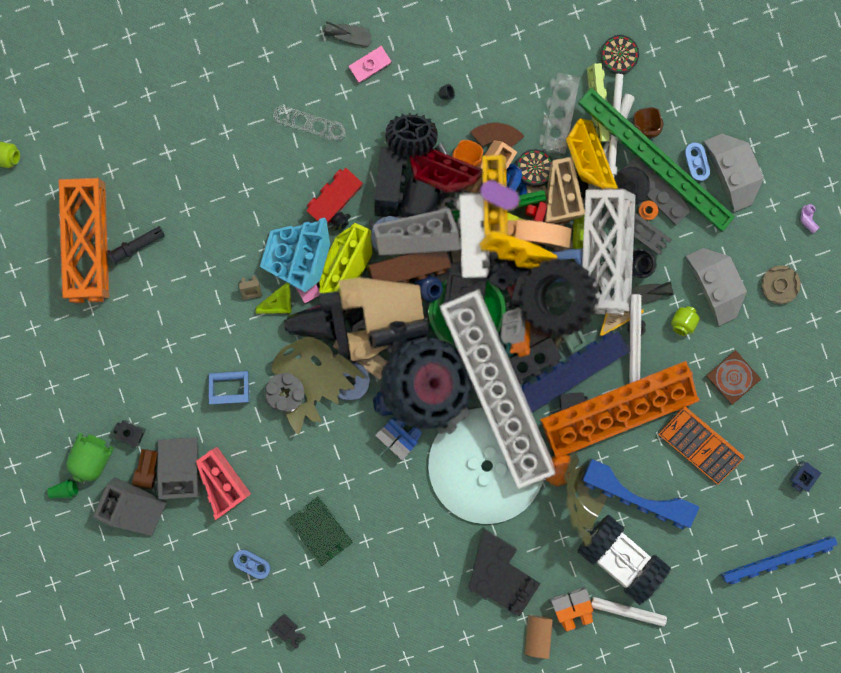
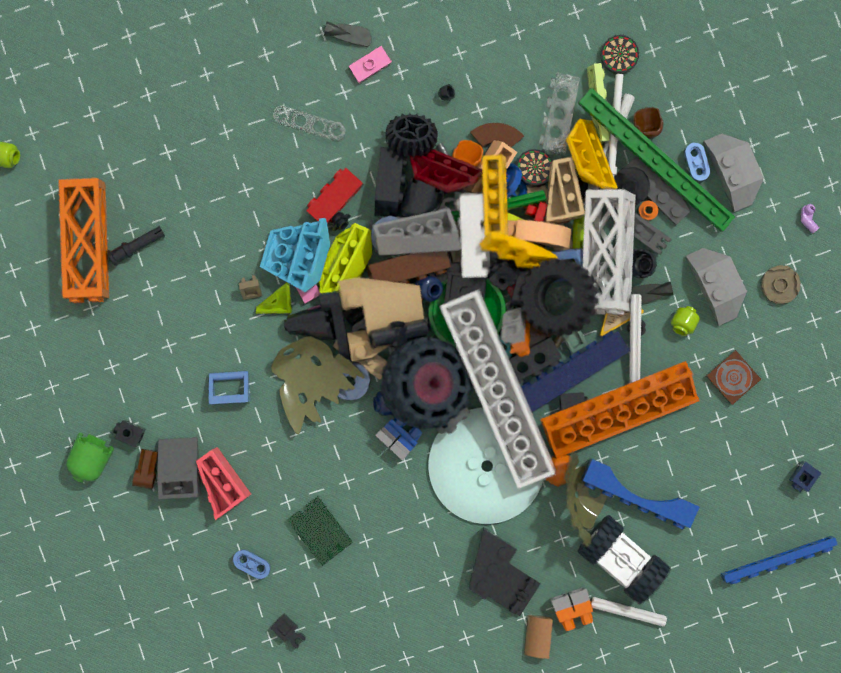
(65, 489): green cone -> none
(129, 507): dark grey slope -> none
(282, 403): dark grey plate -> none
(500, 195): medium lavender tile -> none
(701, 445): tile -> none

